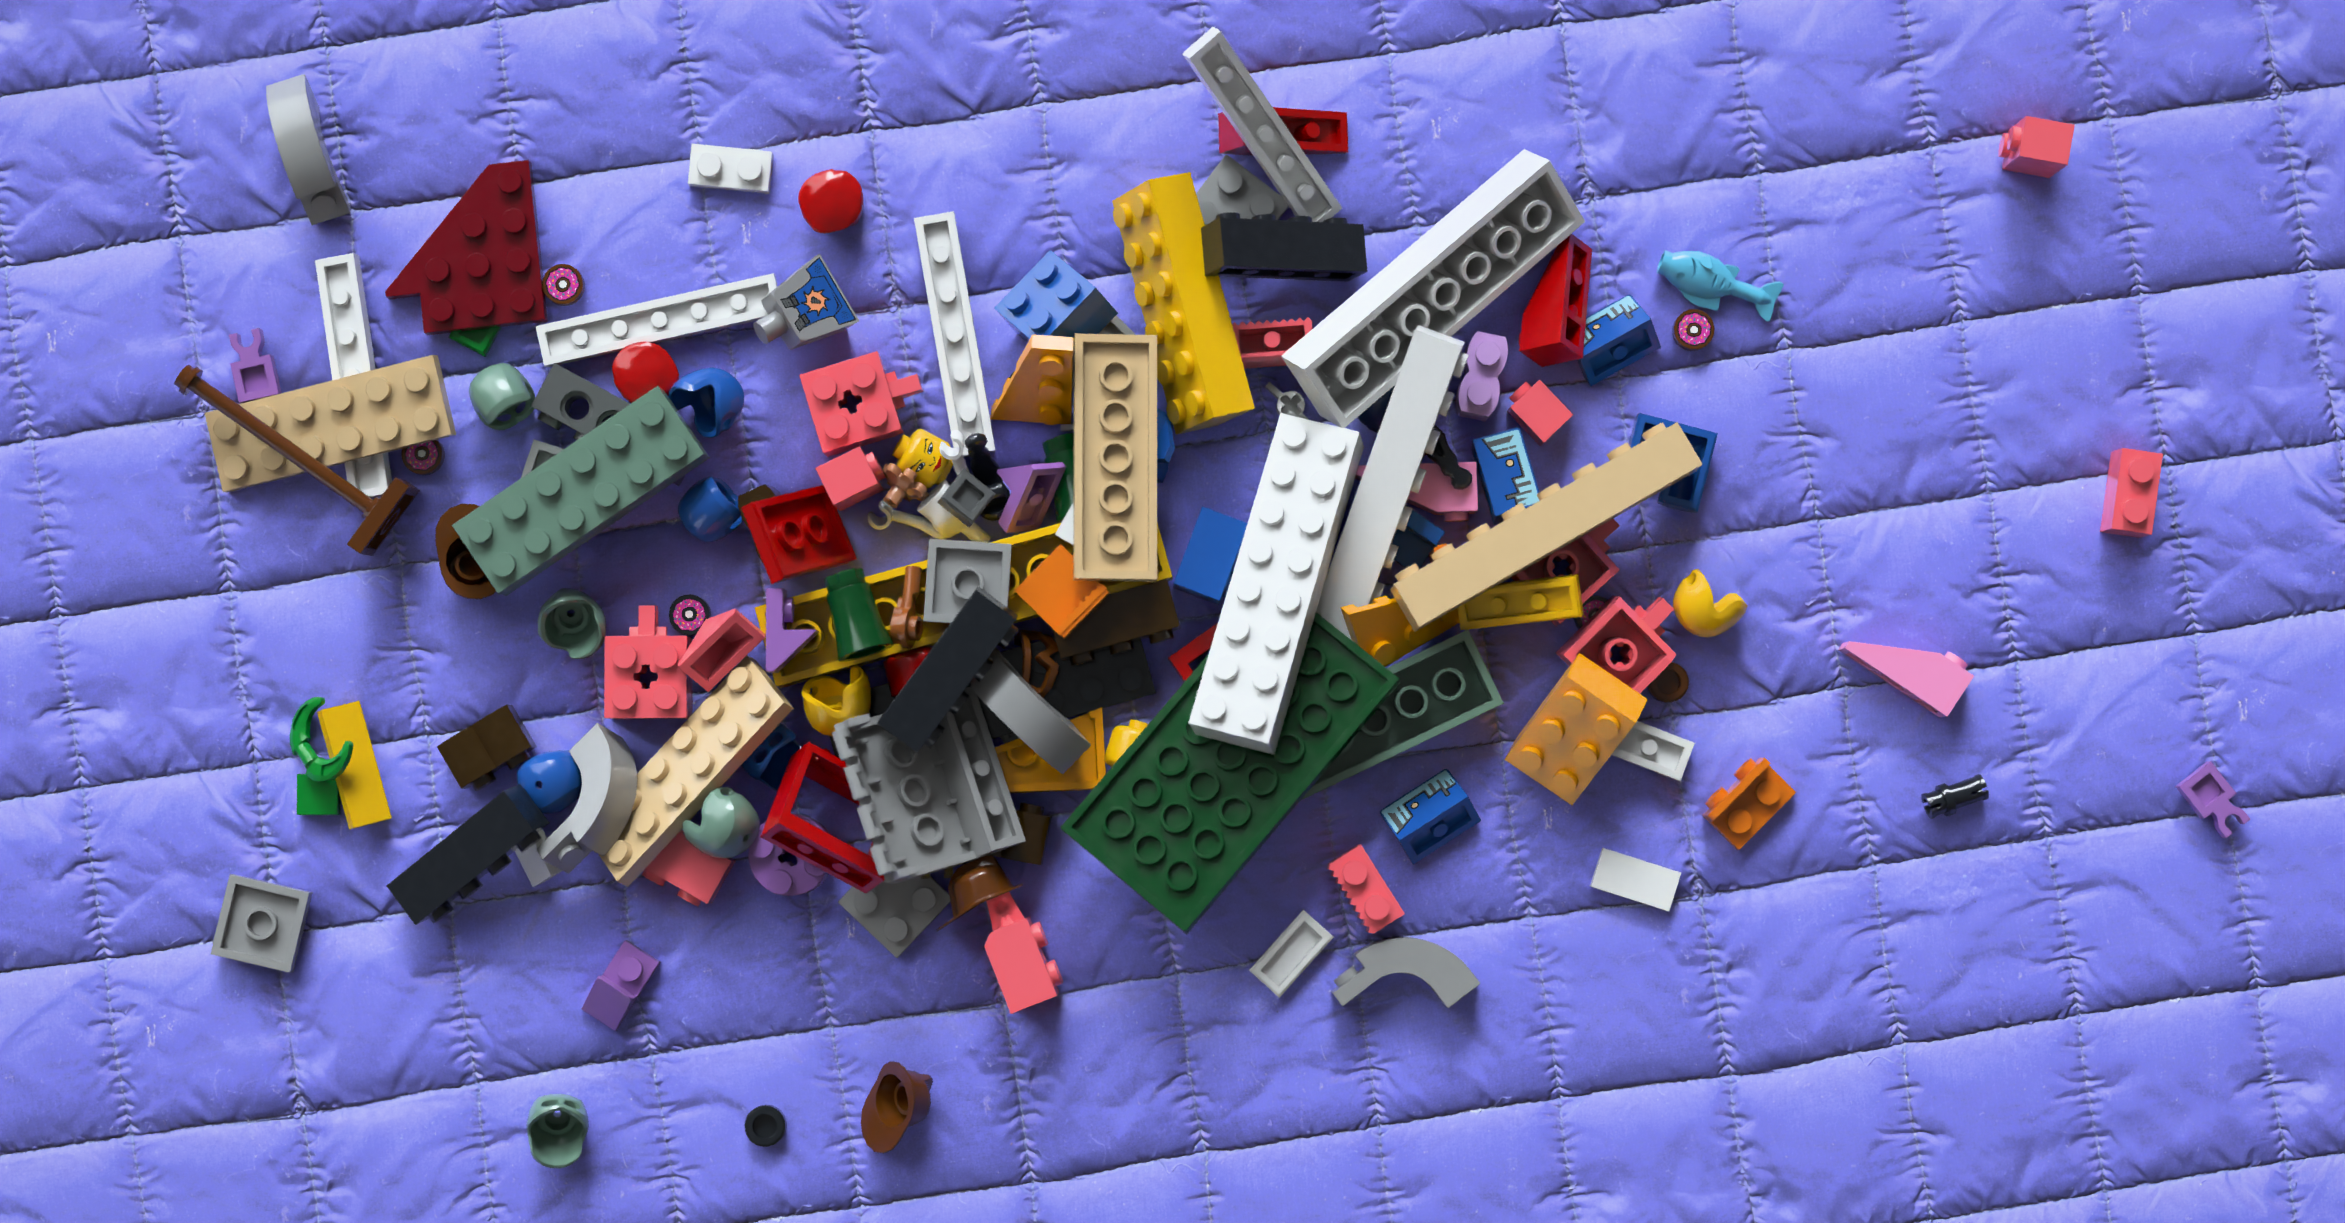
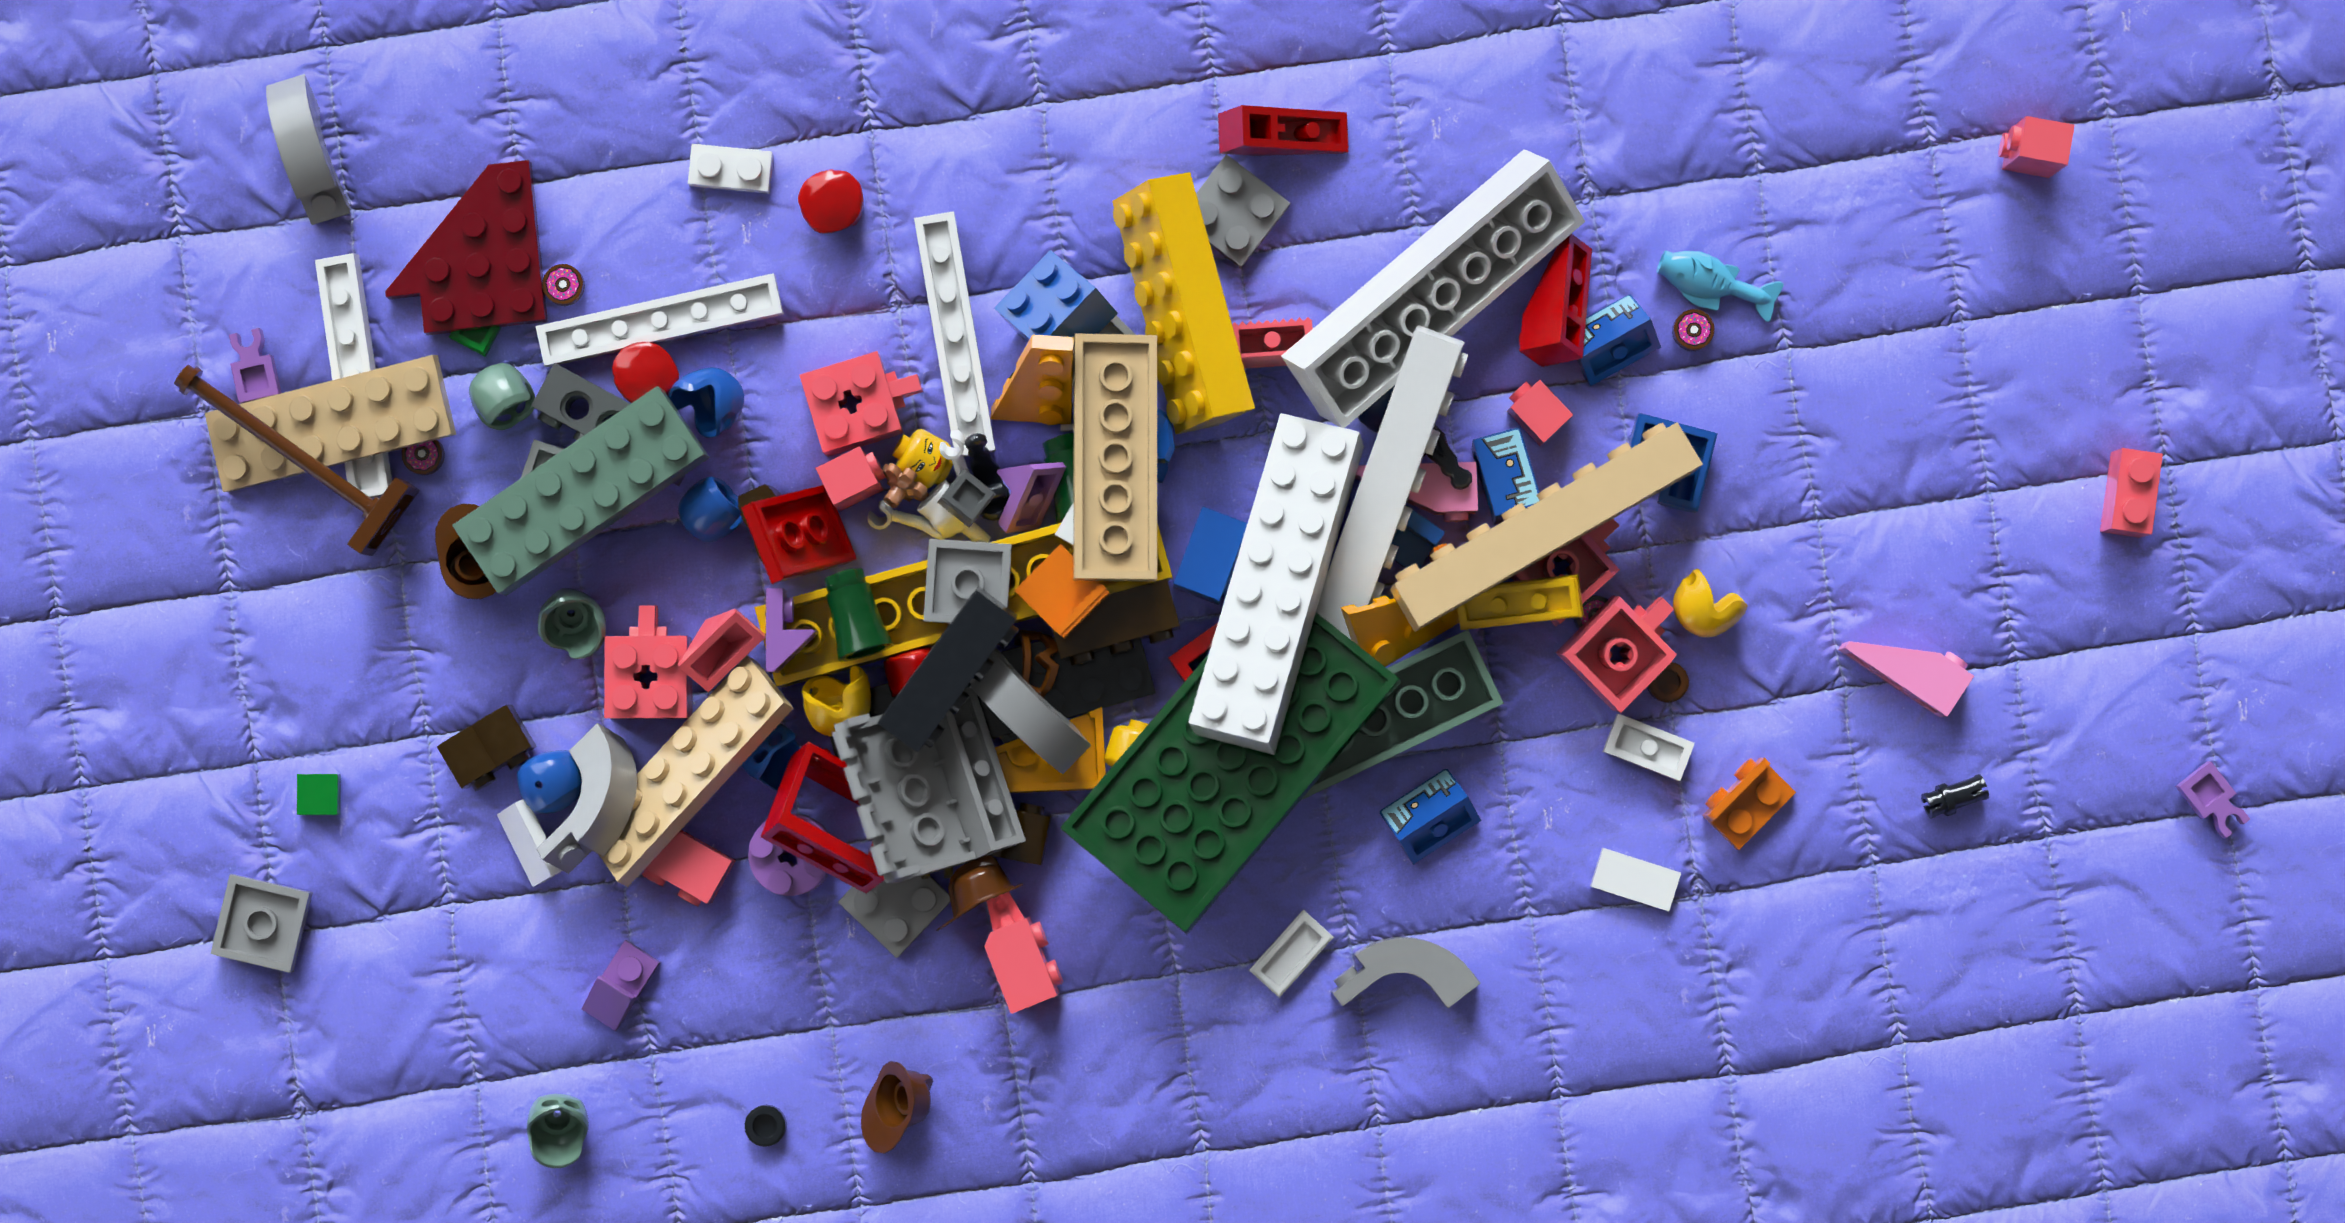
(317, 768): green piece -> none
(360, 782): yellow tile -> none
(468, 854): black brick -> none
(688, 614): tile -> none
(726, 826): sand green helmet -> none
(805, 307): torso -> none
(905, 625): dark orange plate -> none
(1260, 127): white plate -> none
(1283, 248): black brick -> none
(1289, 402): white piece -> none
(1365, 889): coral brick -> none
(1480, 387): lavender brick -> none
(1576, 729): light orange brick -> none

